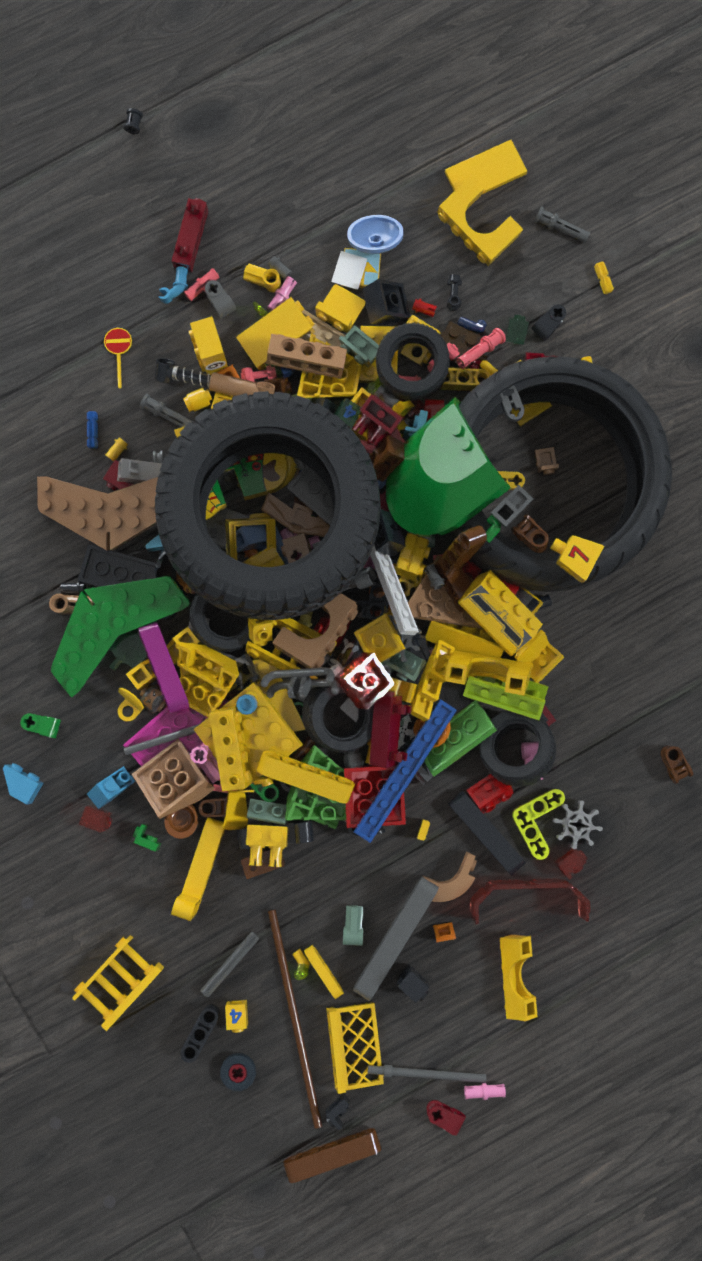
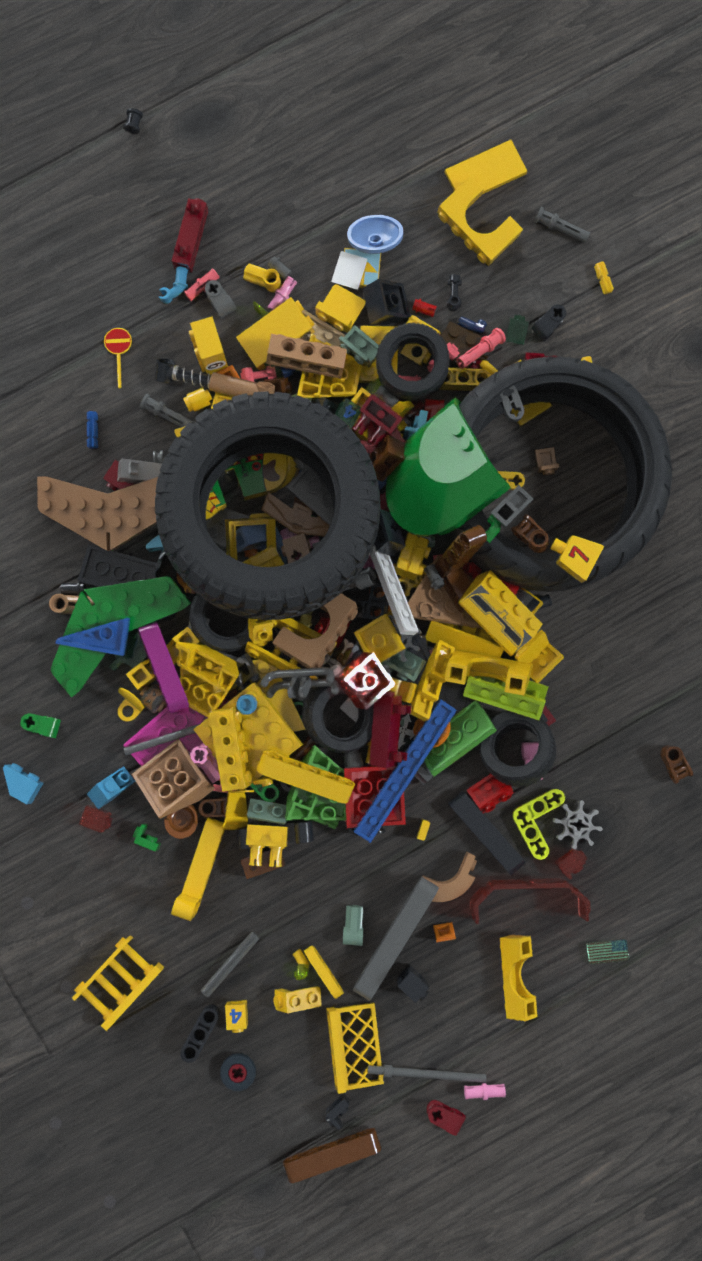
(104, 638): none -> blue wing
(116, 449): yellow pin -> none
(295, 1019): reddish brown piece -> none
(297, 1000): none -> yellow bracket
(607, 951): none -> clear green tile

